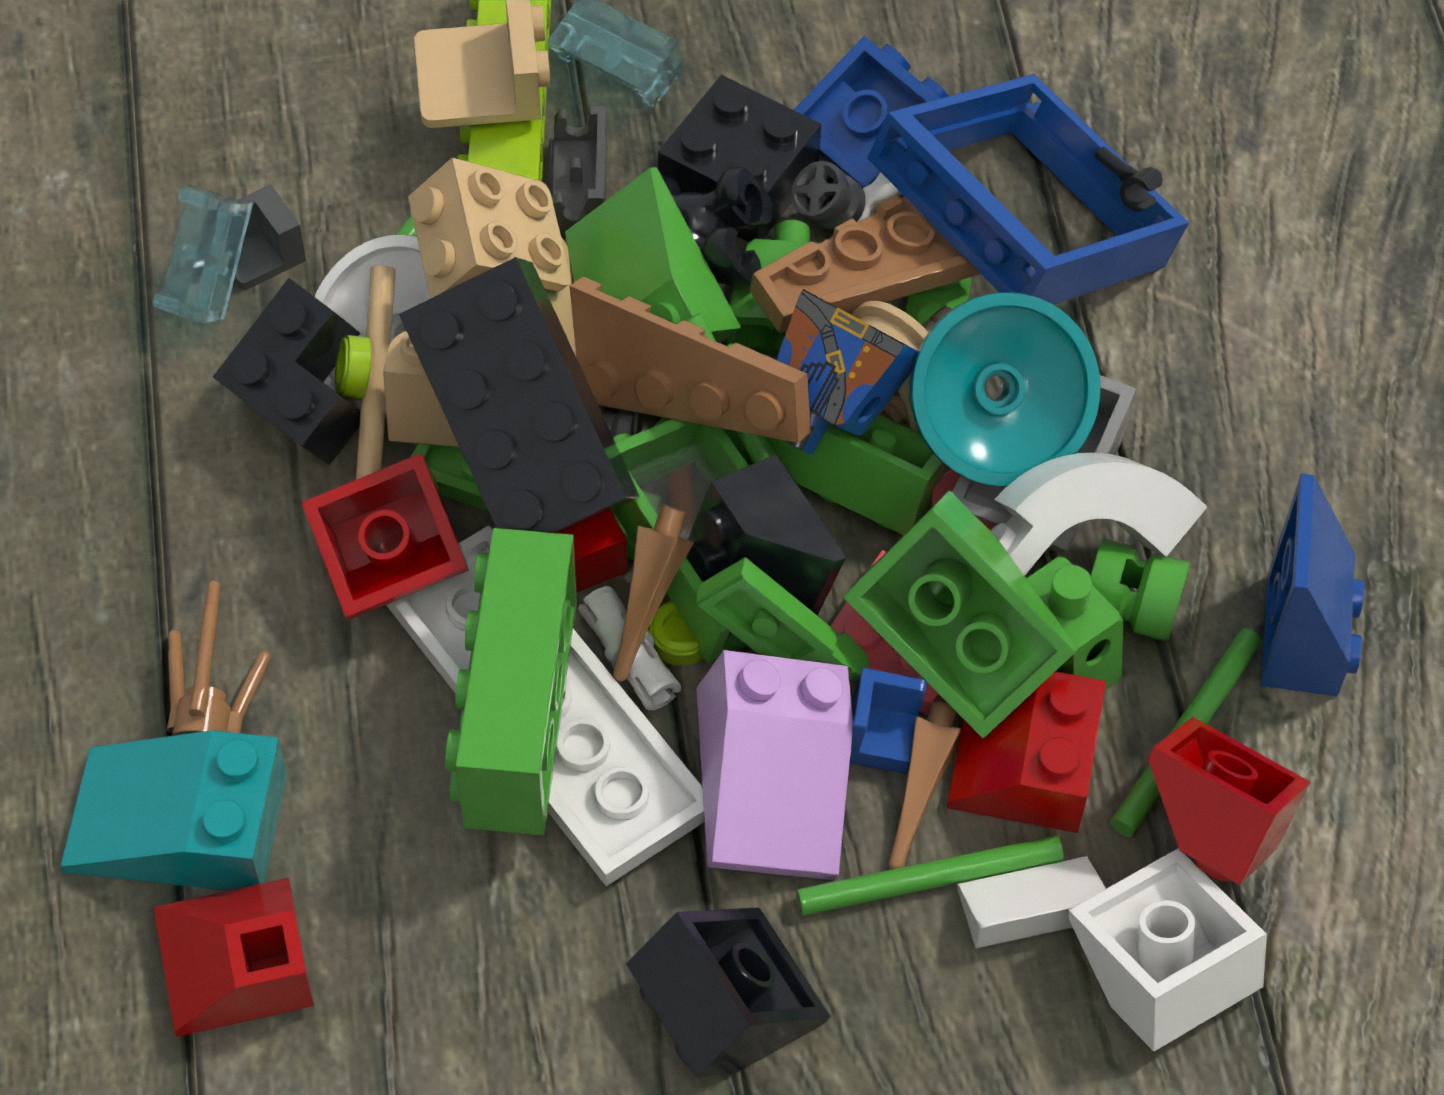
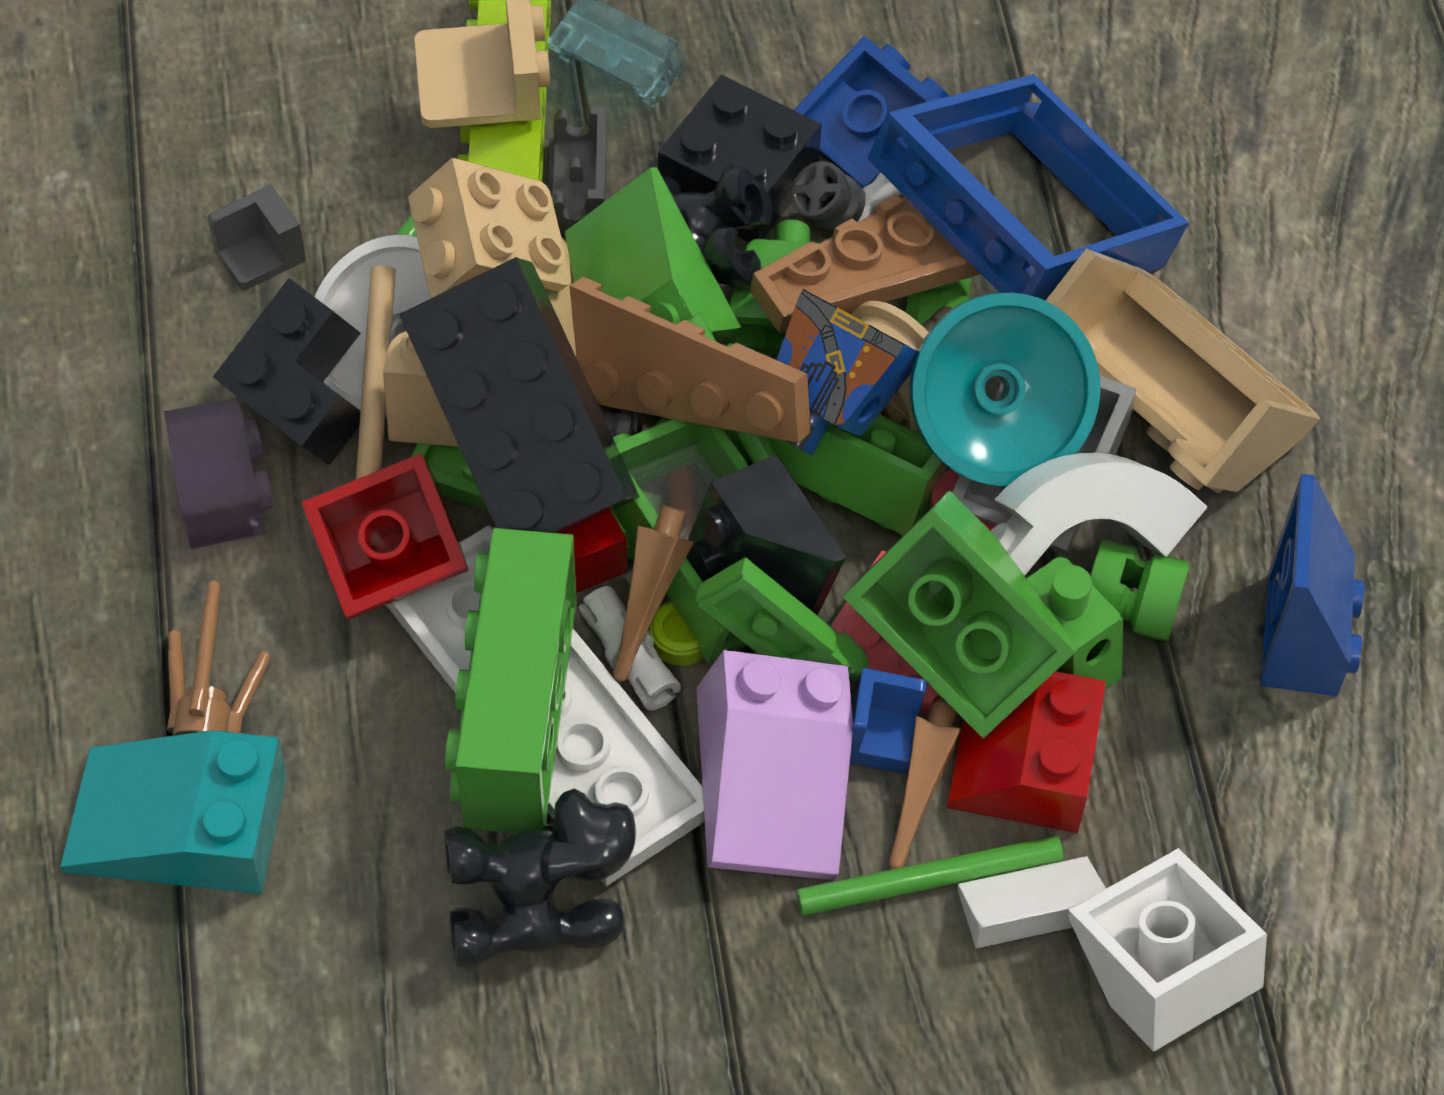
(204, 255): clear light blue hinge -> none
(216, 474): none -> clear purple brick
(233, 957): red slope -> none
(353, 367): lime tile -> none
(526, 869): none -> black animal
(725, 989): black slope -> none
(1133, 182): black hand -> none
(1192, 383): none -> tan windscreen
(1203, 708): bright green bar -> none
(1223, 799): red slope -> none

